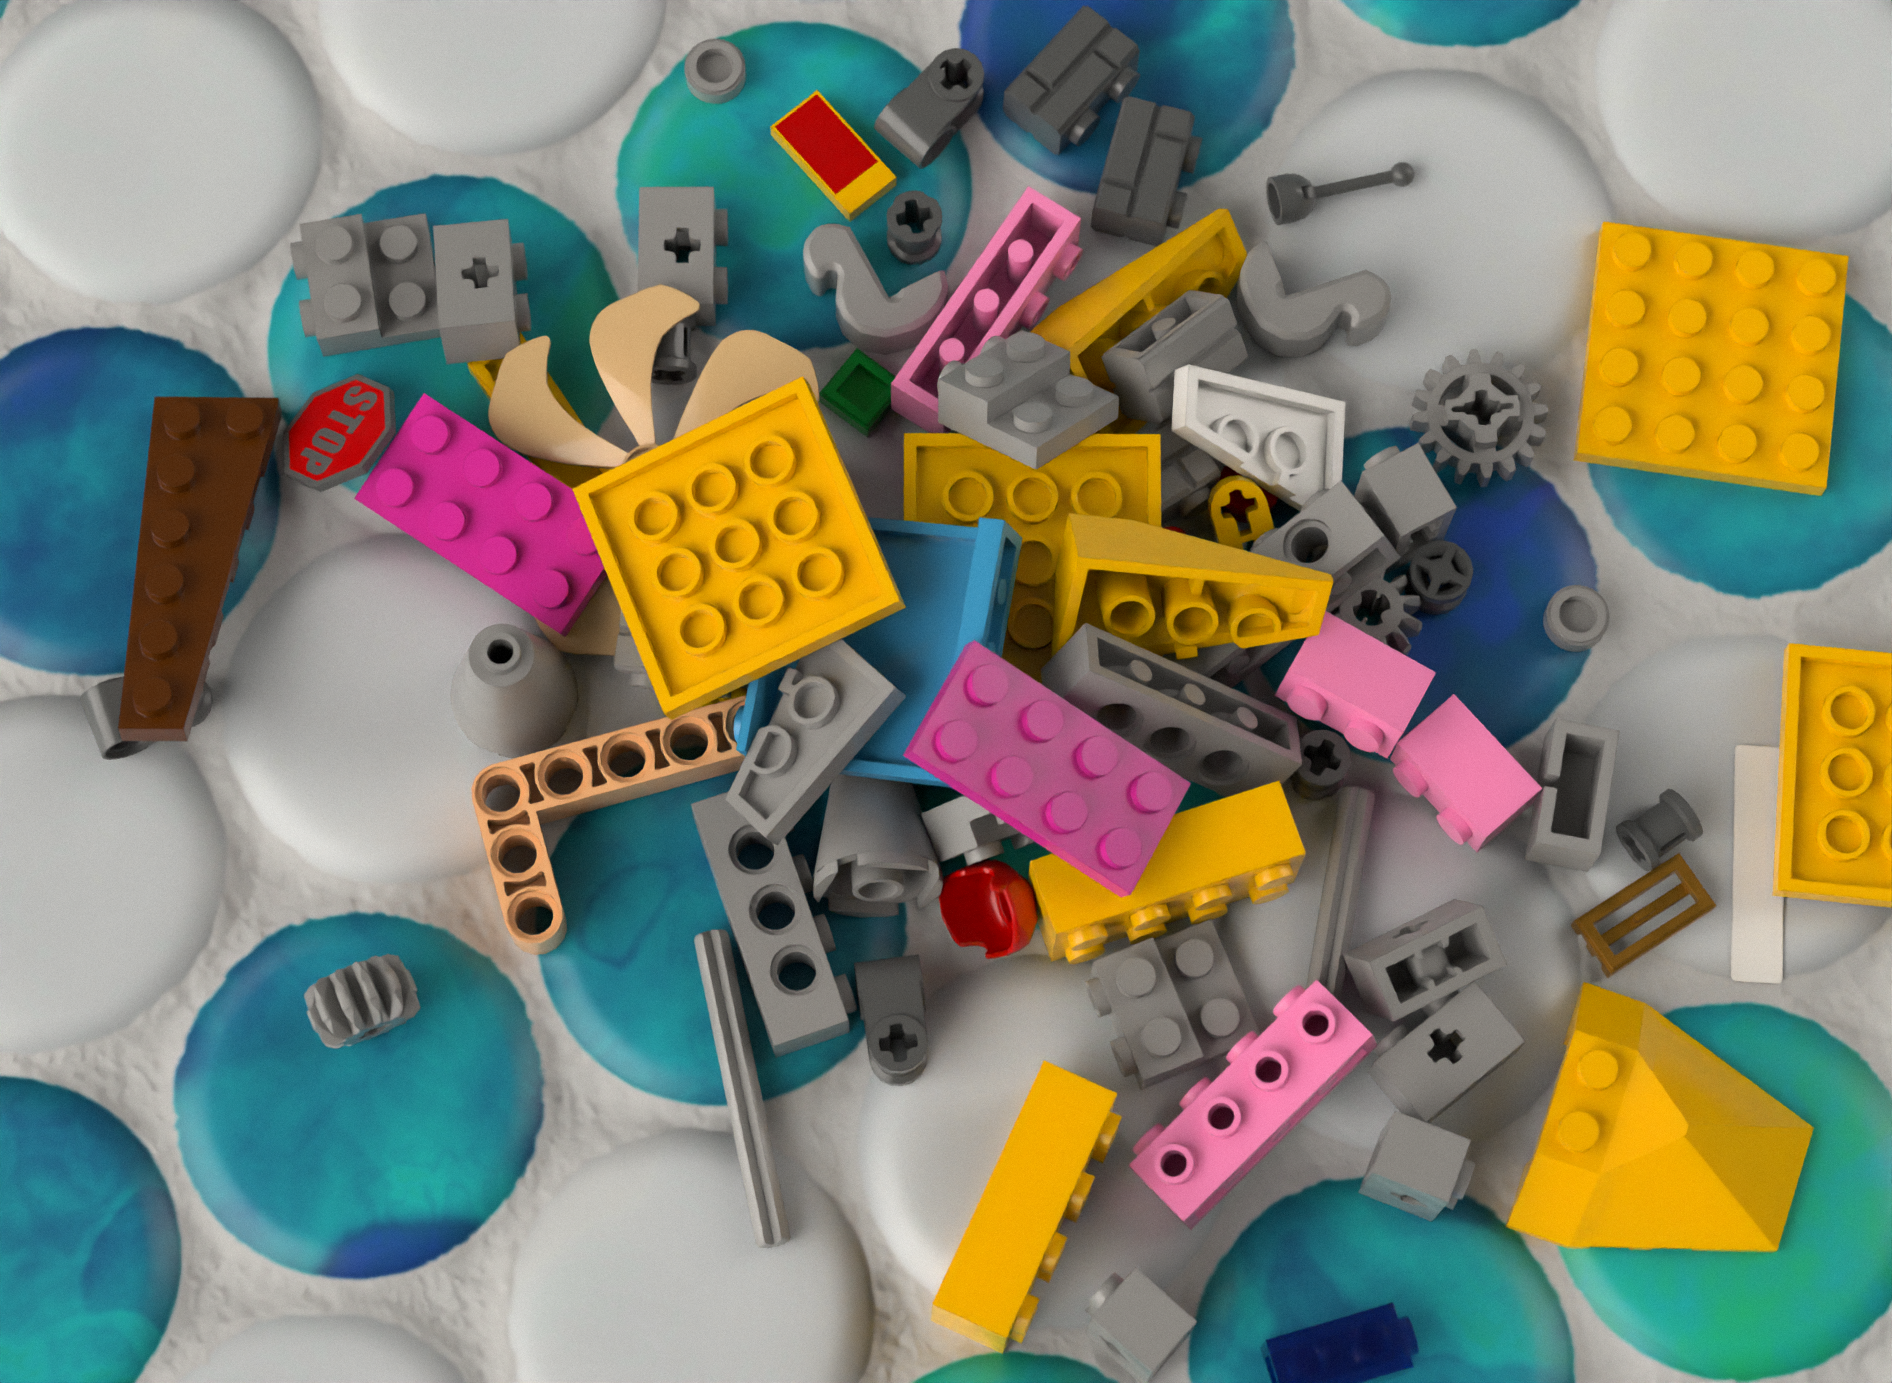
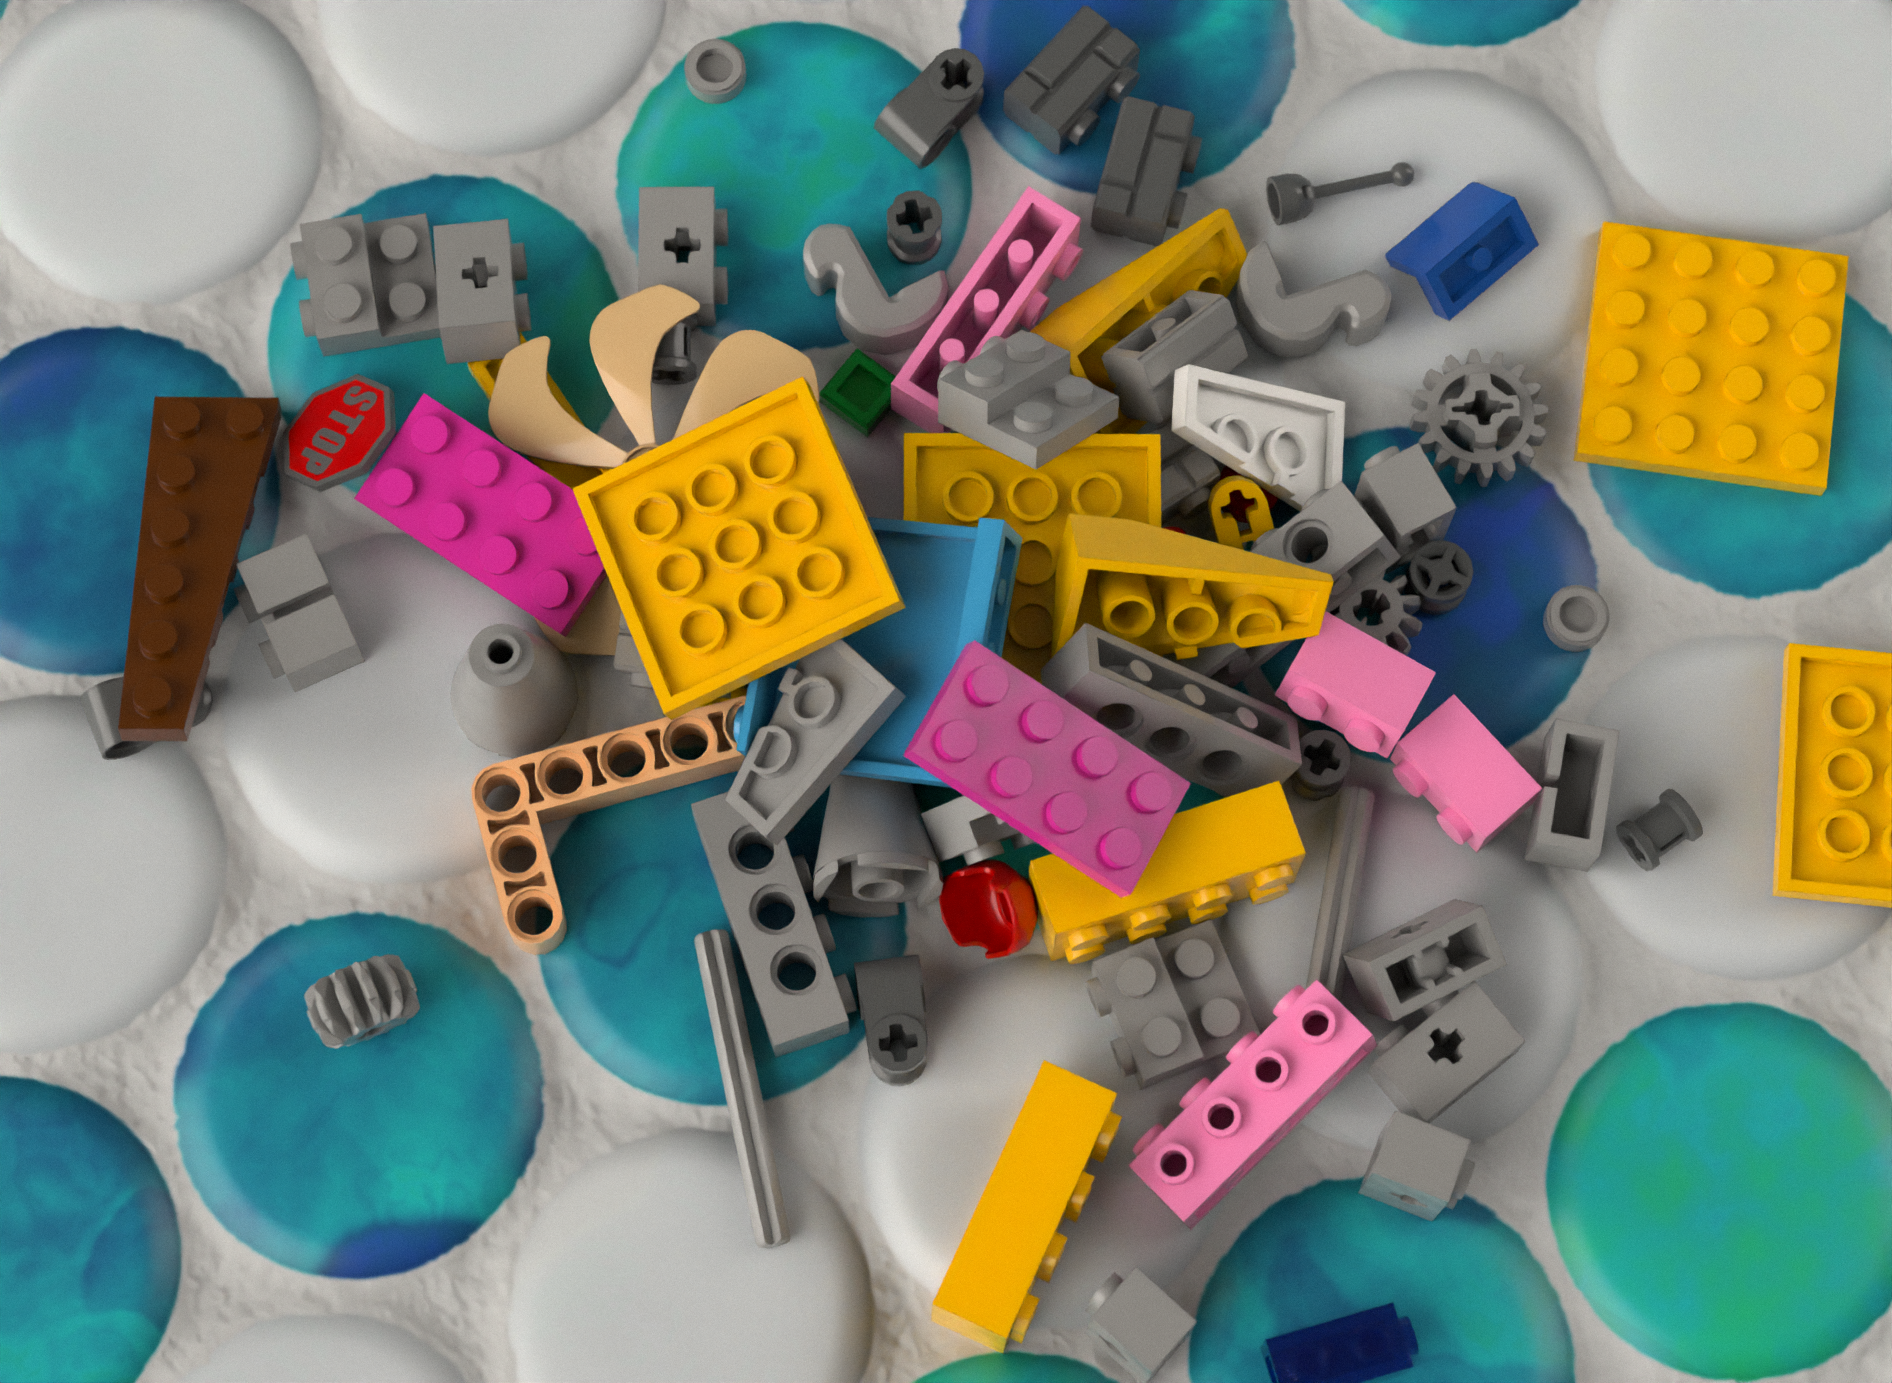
(299, 614): none -> light grey piece
(833, 156): red tile -> none
(1464, 247): none -> blue panel
(1599, 944): pearl gold tile -> none
(1656, 1142): yellow wedge -> none
(1755, 912): white sticker -> none

